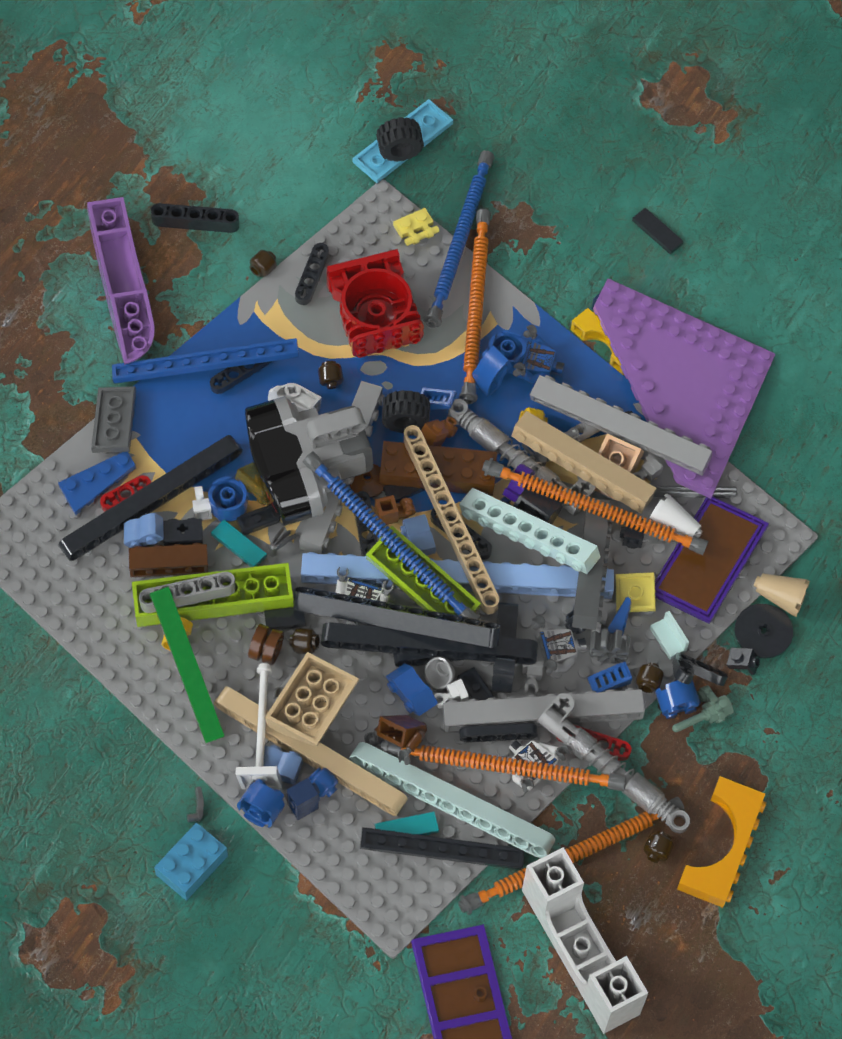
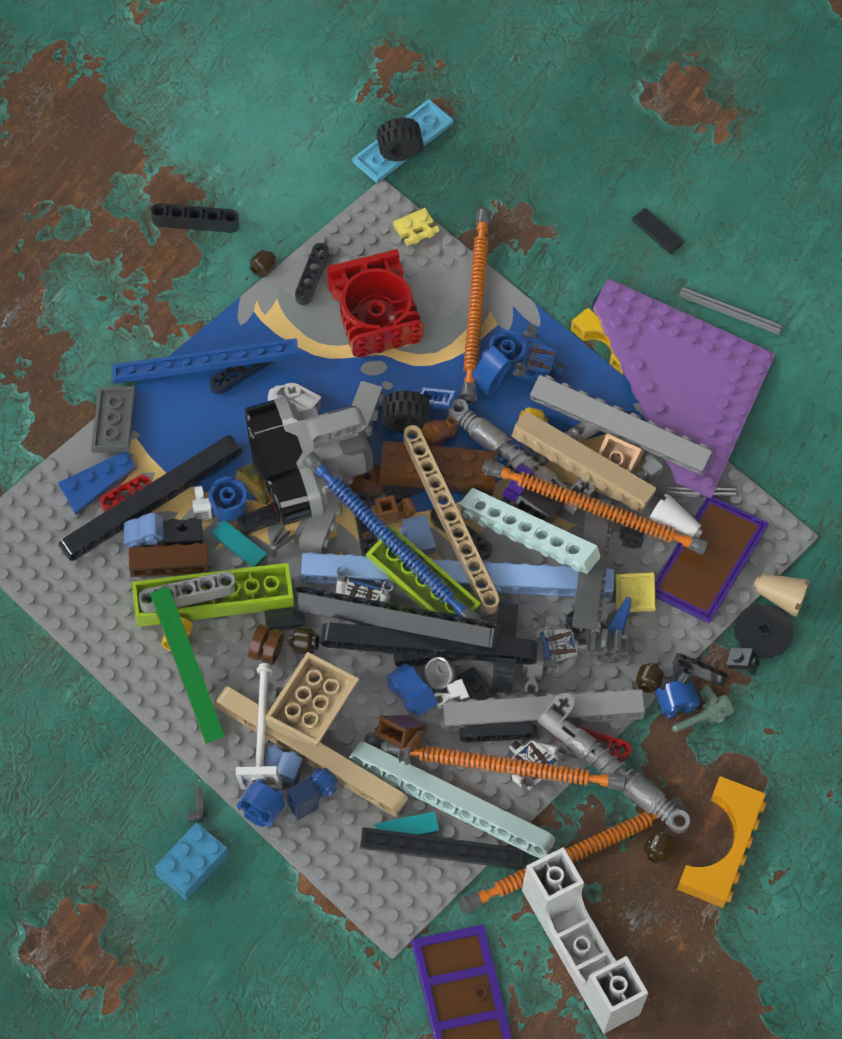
(121, 277): medium lavender slope -> none
(330, 374): dark brown head -> none
(433, 317): blue hose -> none
(620, 682): blue slope -> none
(670, 636): light aqua panel -> none
(731, 310): none -> axle

